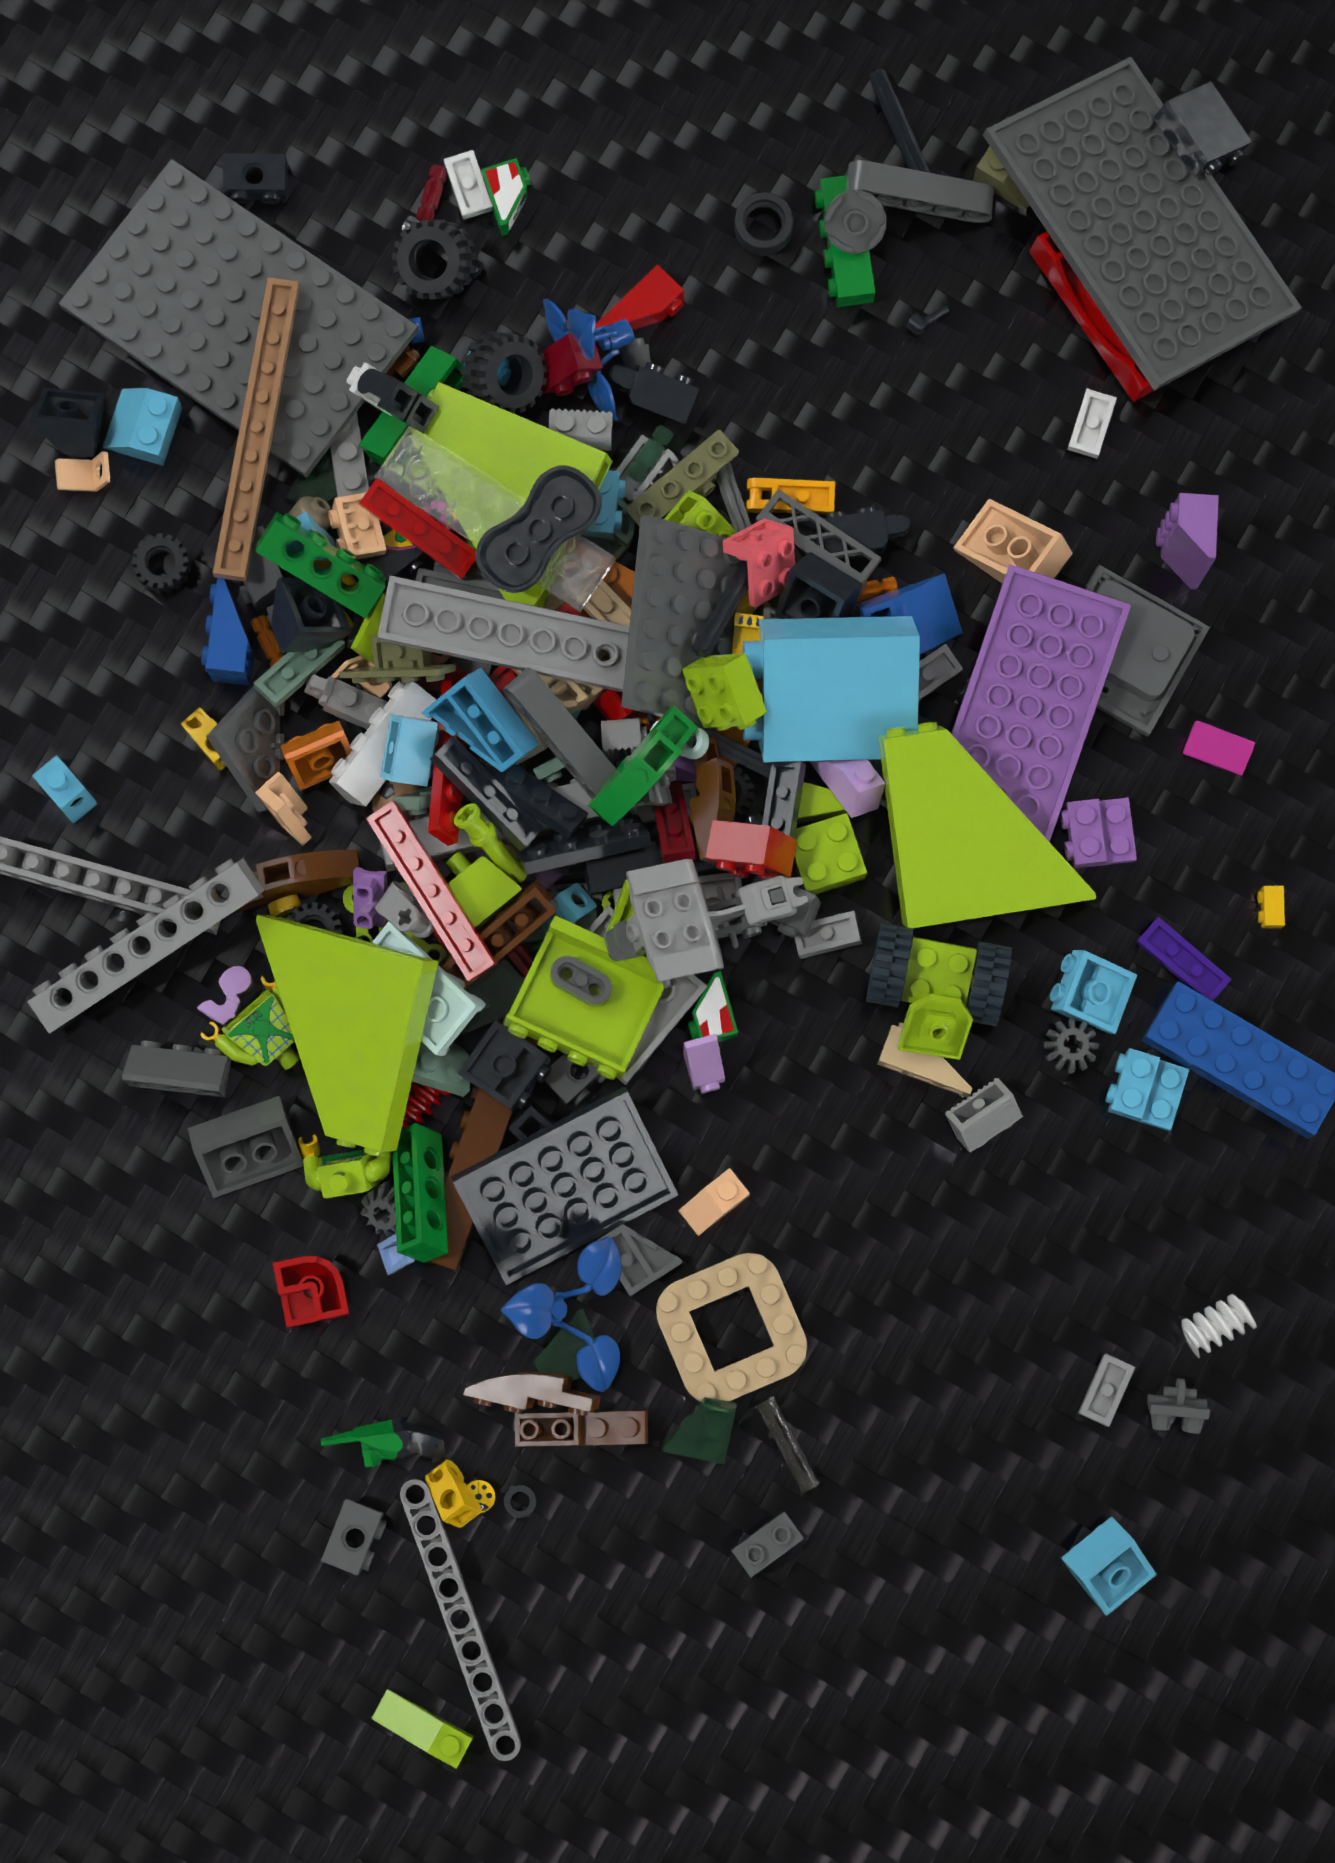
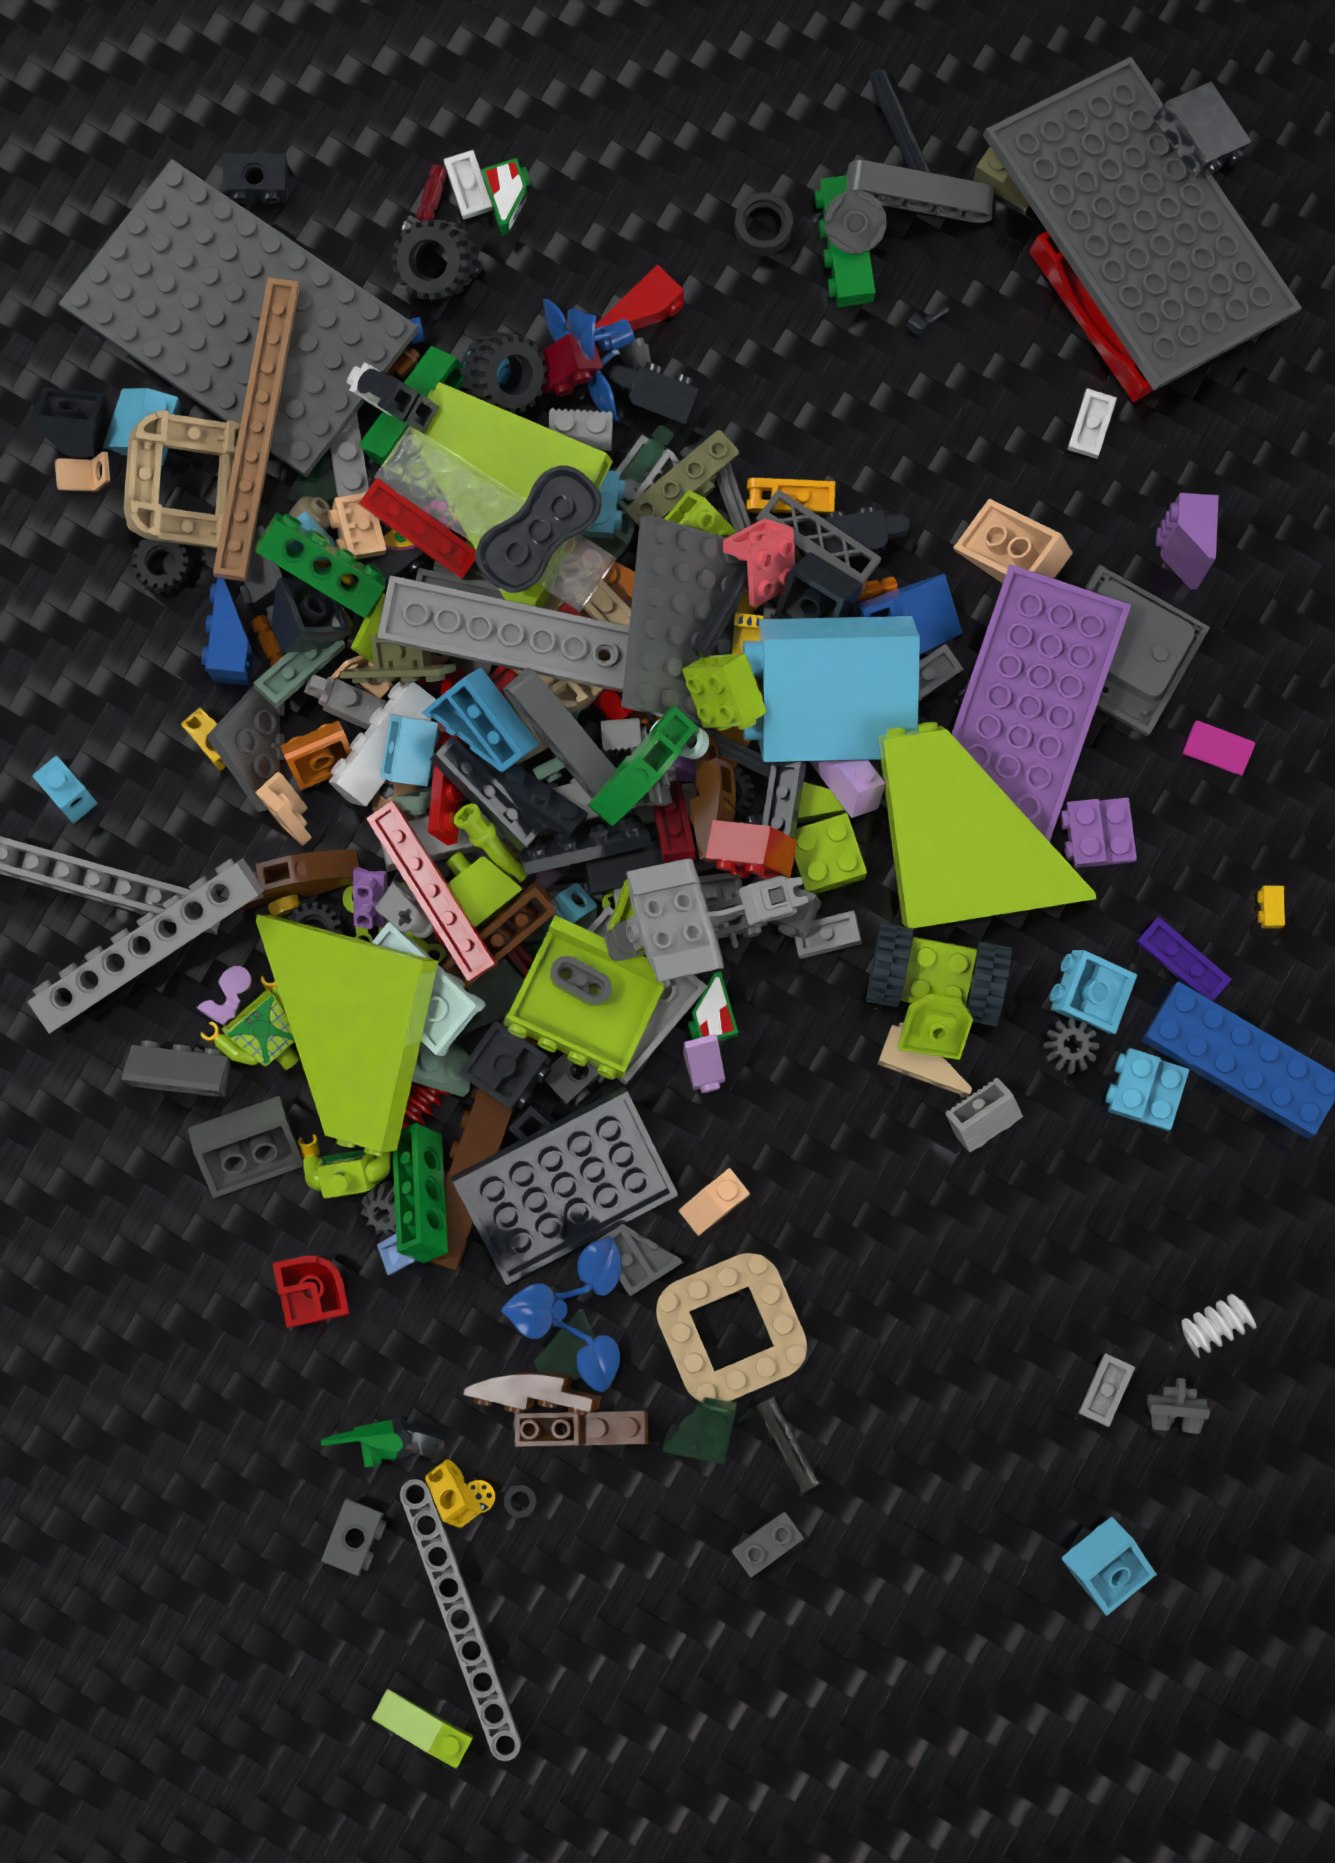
(144, 470): none -> tan plate

